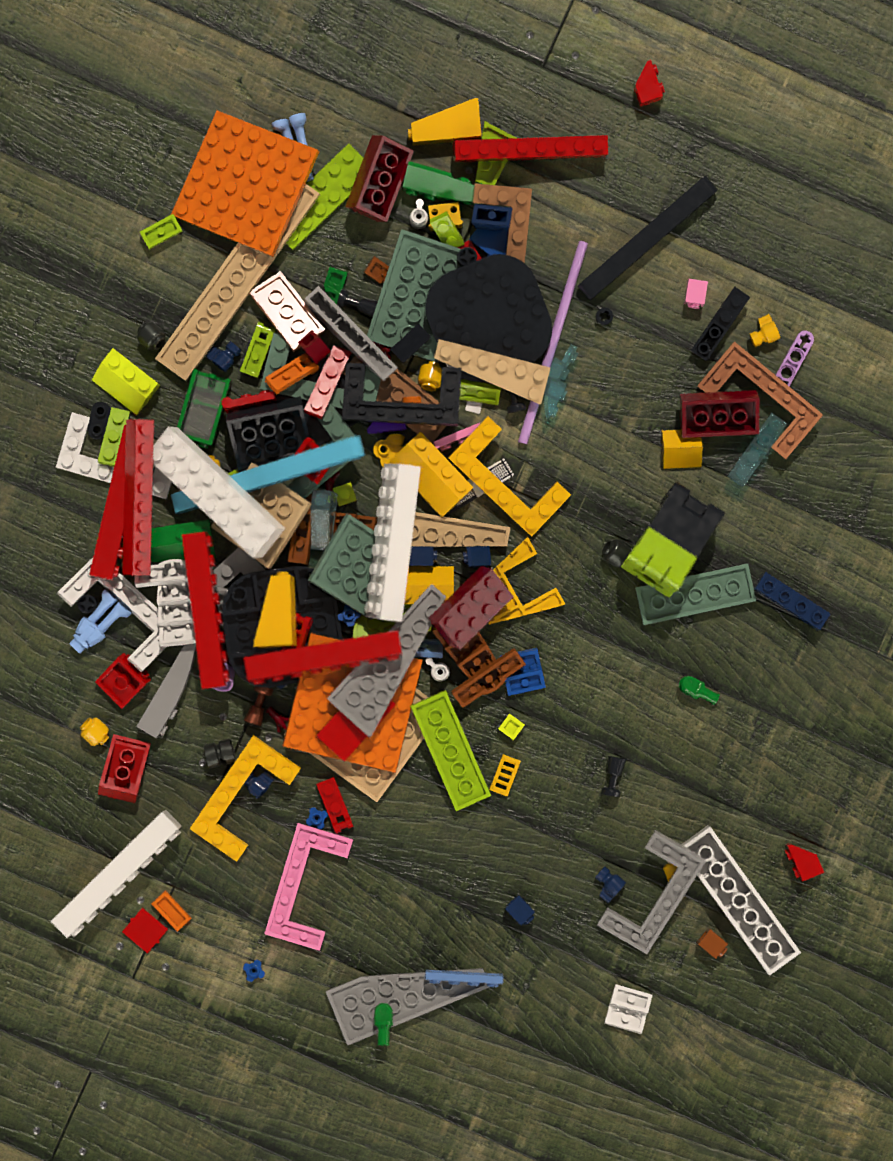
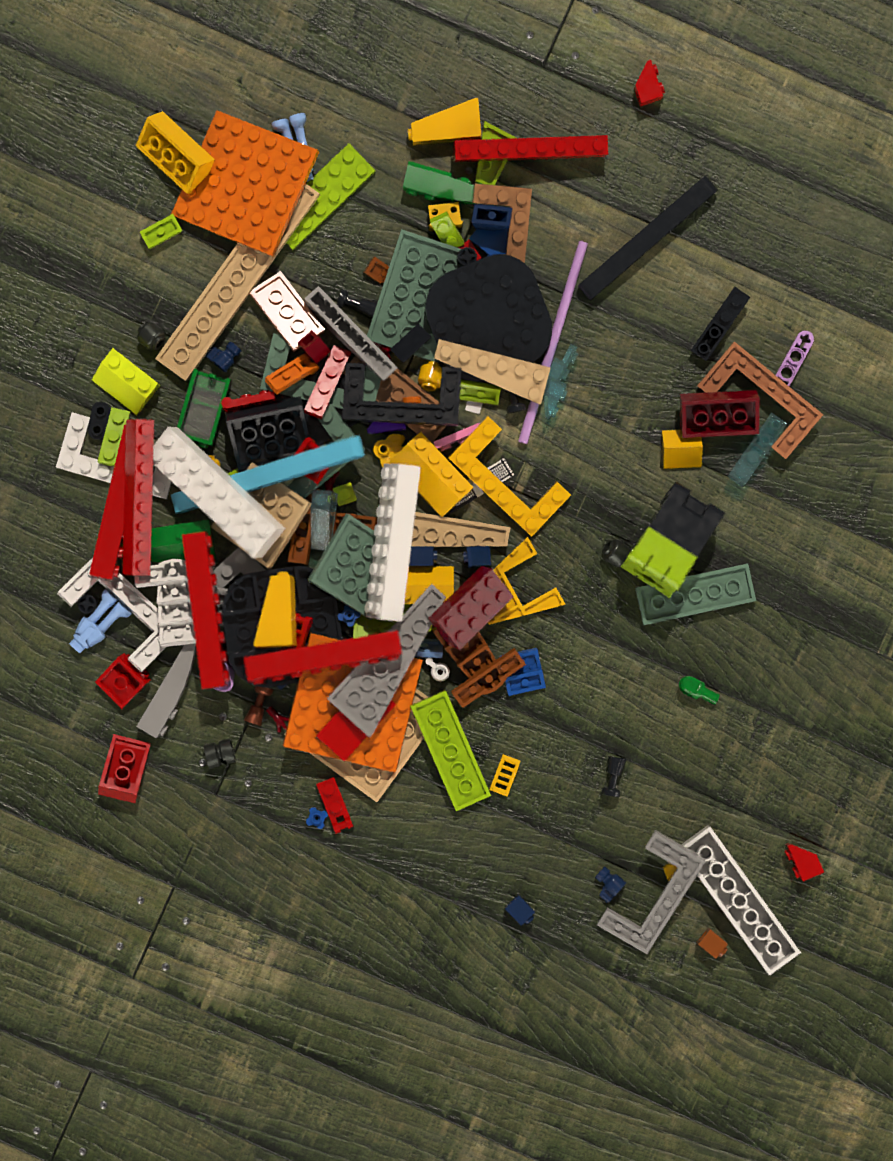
(94, 731): yellow head -> none
(113, 877): white brick -> none
(145, 930): red piece -> none
(171, 910): orange tile -> none
(174, 151): none -> yellow slope
(253, 975): blue plate -> none
(254, 753): yellow plate -> none
(257, 351): lime plate -> none
(258, 785): dark blue piece -> none
(303, 840): bright pink plate -> none
(335, 282): green slope -> none
(379, 178): dark red brick -> none
(383, 1021): green arm -> none
(405, 993): light grey wing -> none
(419, 217): white piece -> none
(456, 977): medium blue plate -> none
(511, 726): neon yellow plate -> none
(602, 310): black bush -> none
(628, 1009): white slope -> none
(695, 293): bright pink brick -> none
(768, 332): yellow piece -> none
(791, 601): dark blue brick -> none

